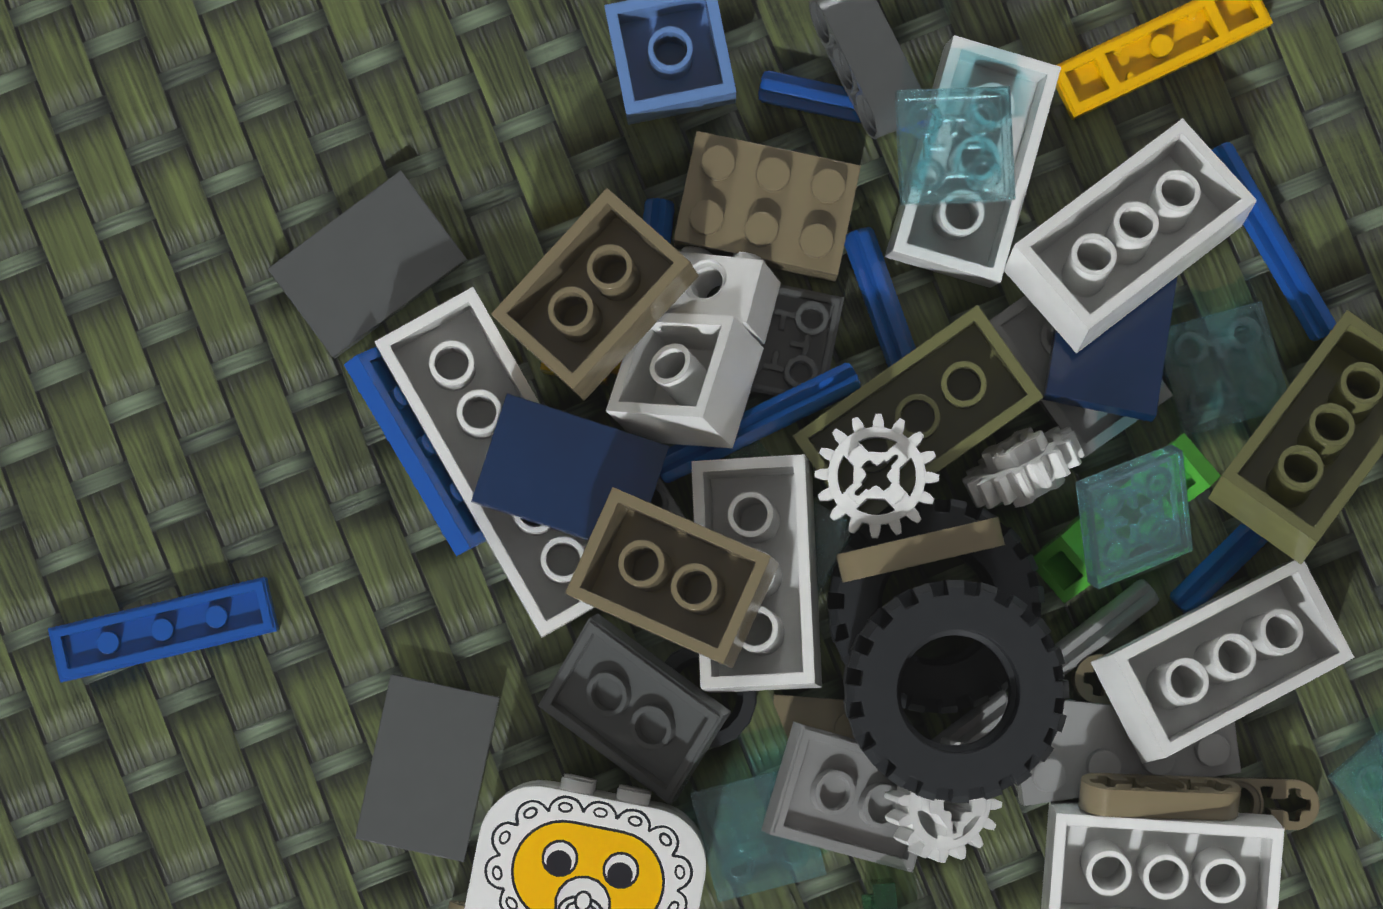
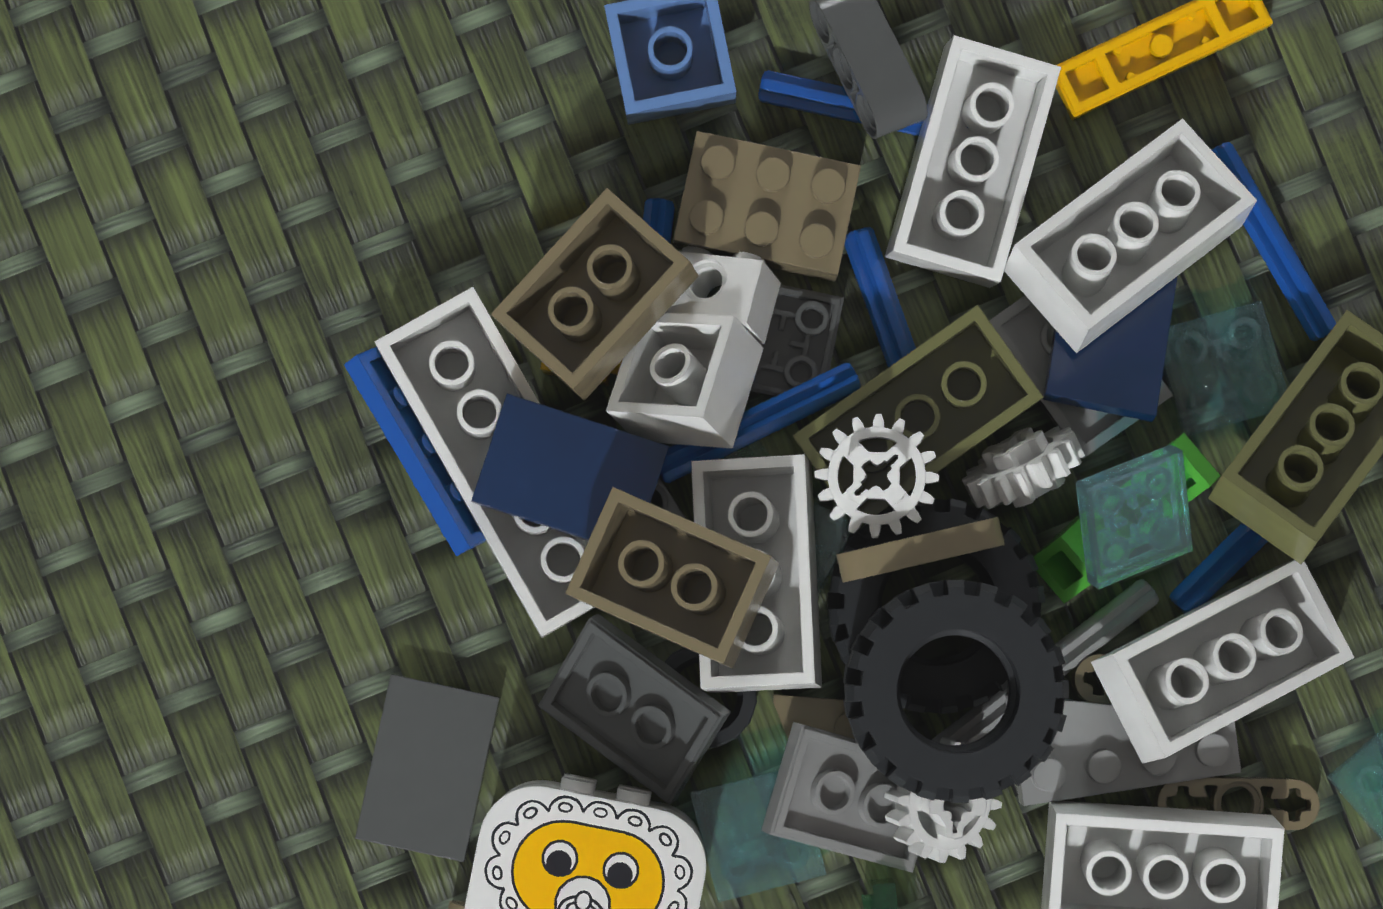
(163, 629): blue tile -> none
(367, 264): dark grey tile -> none
(955, 145): clear light blue tile -> none
(1159, 796): dark tan beam -> none

